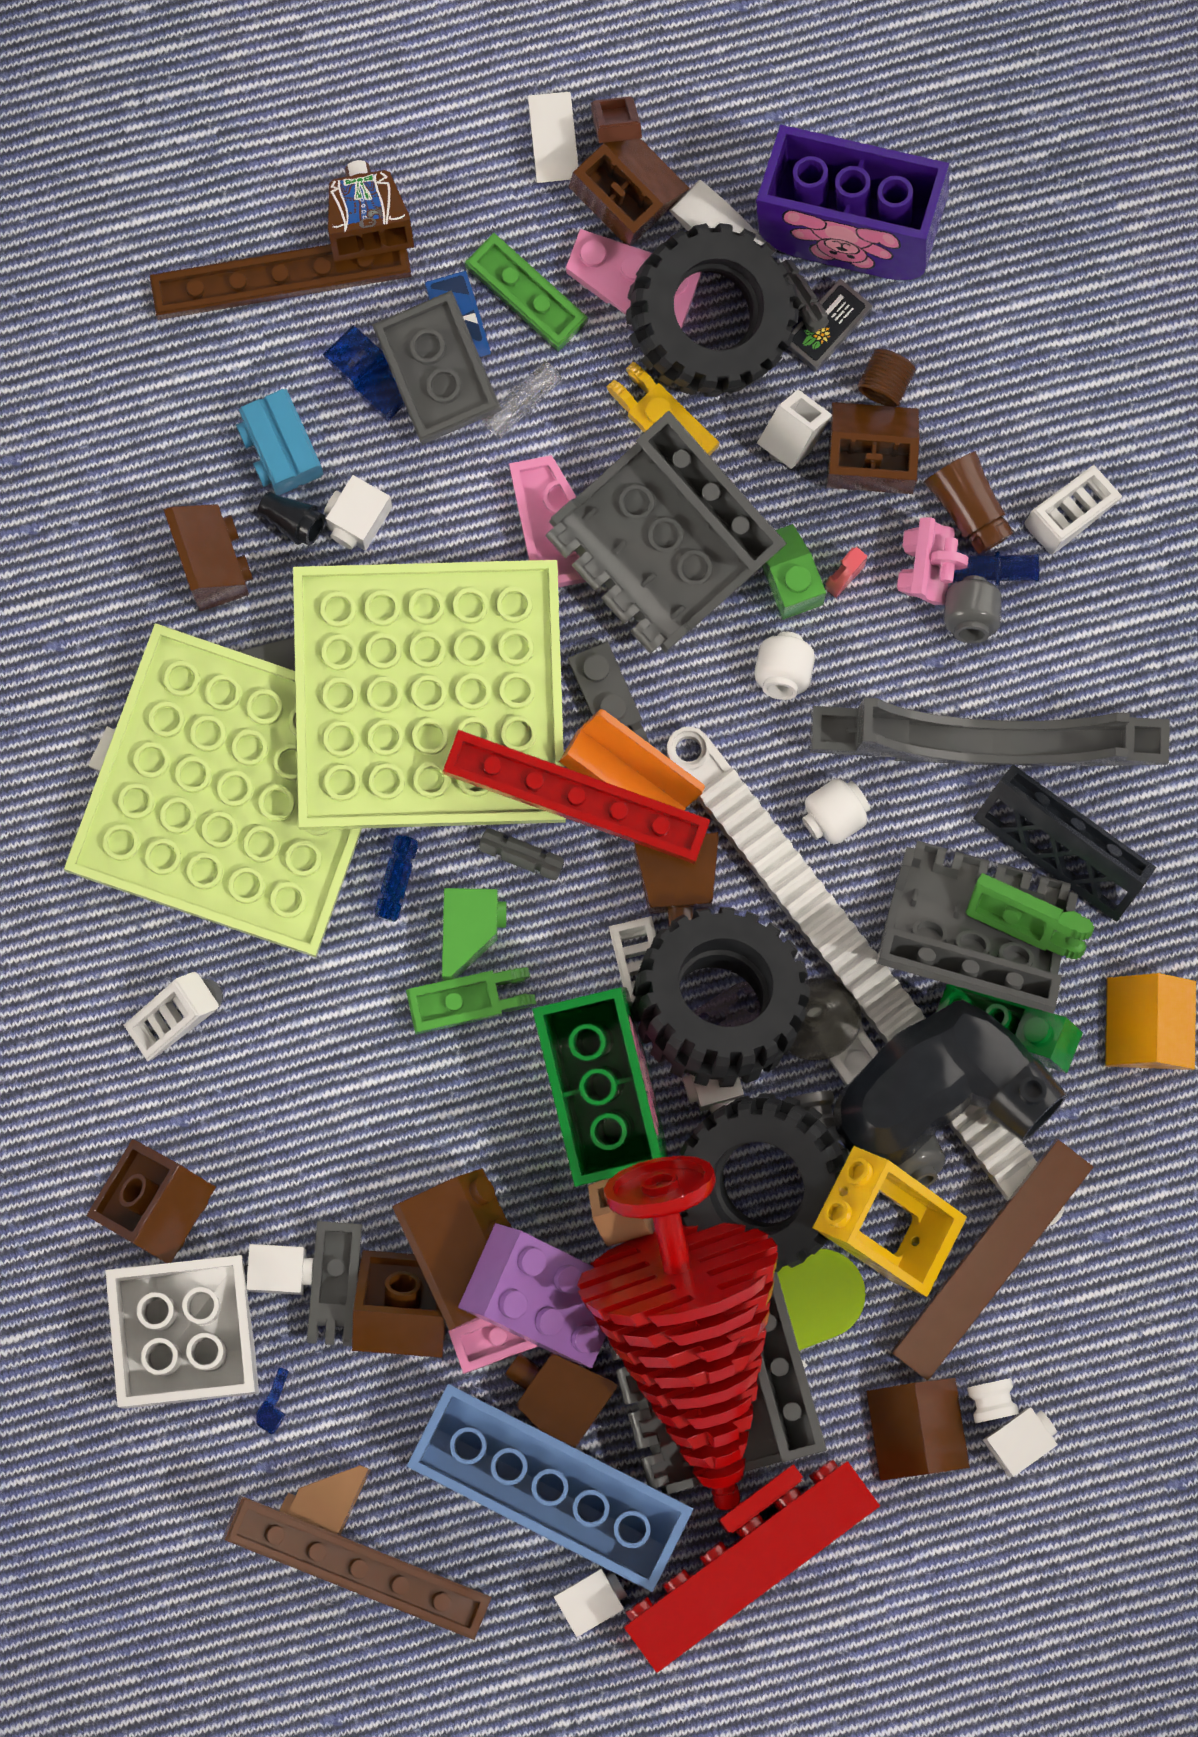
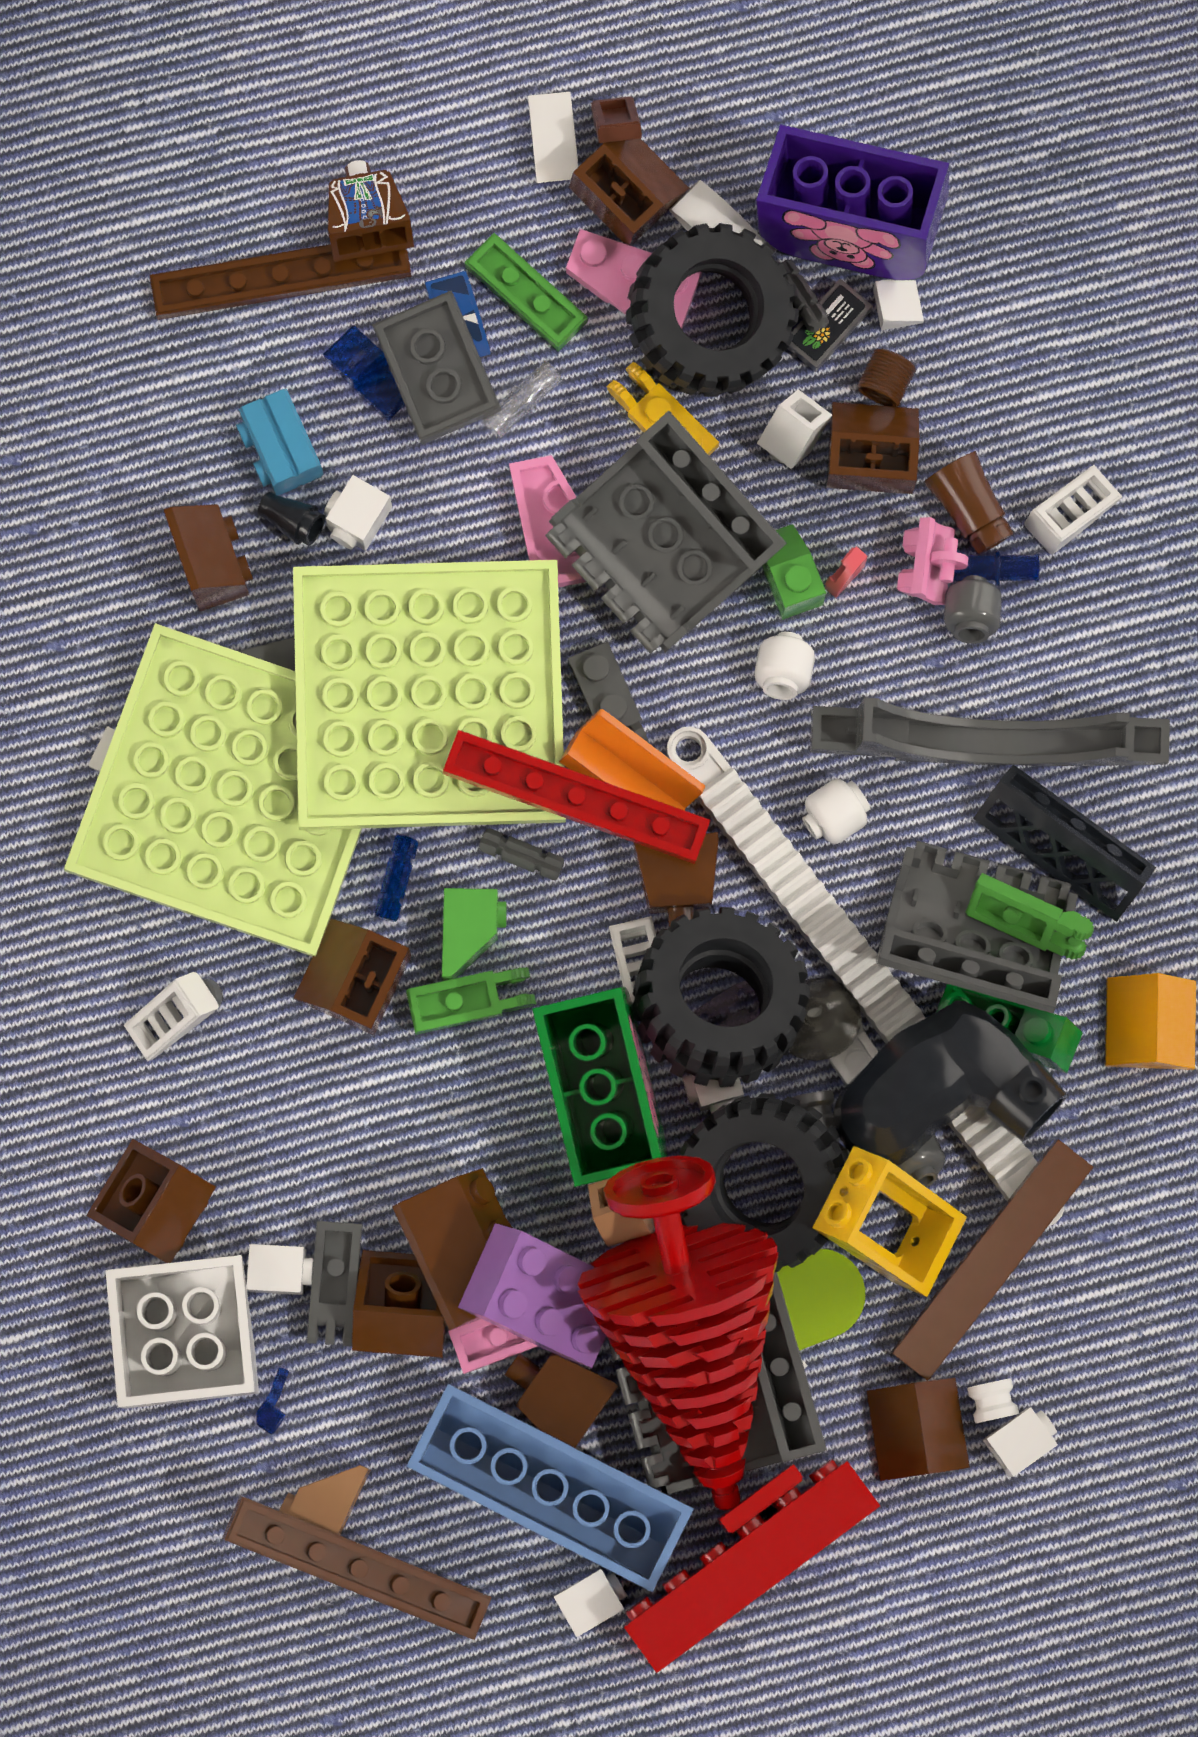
(353, 975): none -> reddish brown slope
(897, 303): none -> white slope

